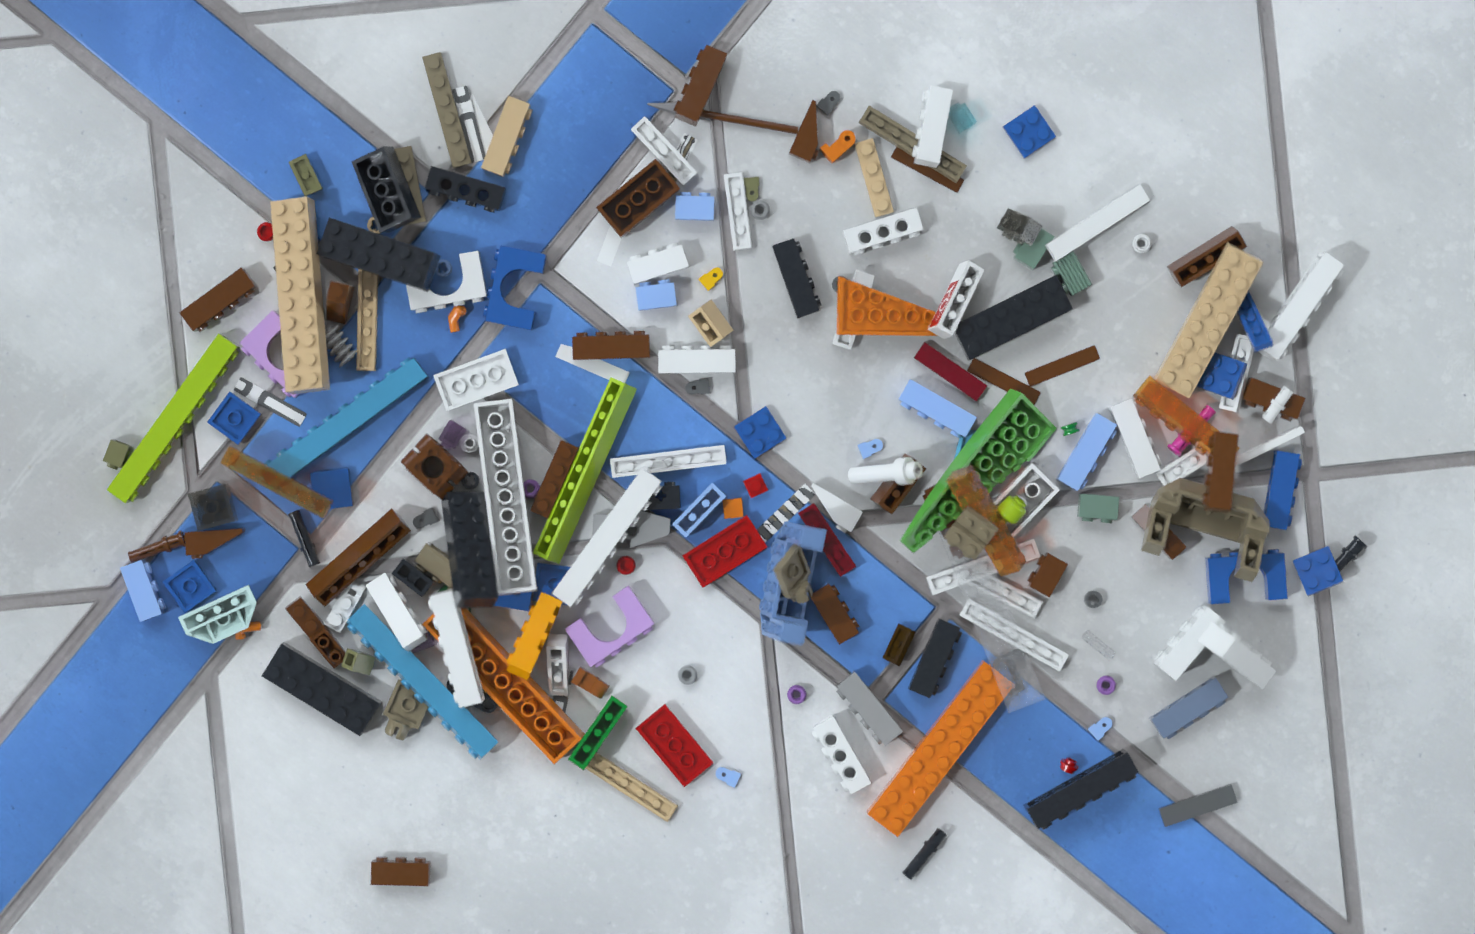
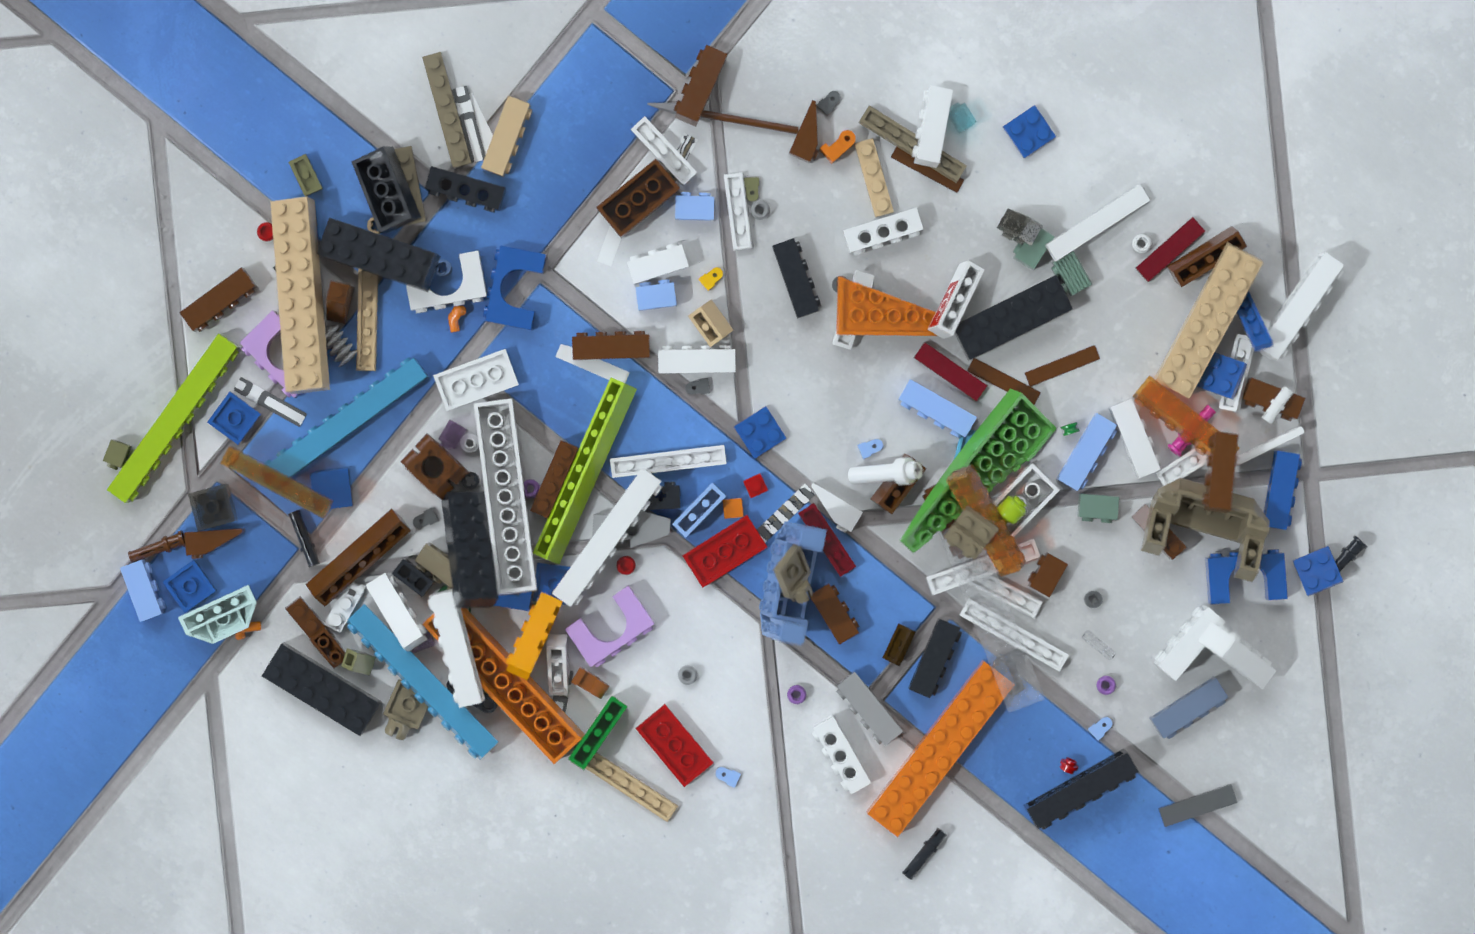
(400, 871): reddish brown brick -> none
(1170, 249): none -> dark red tile

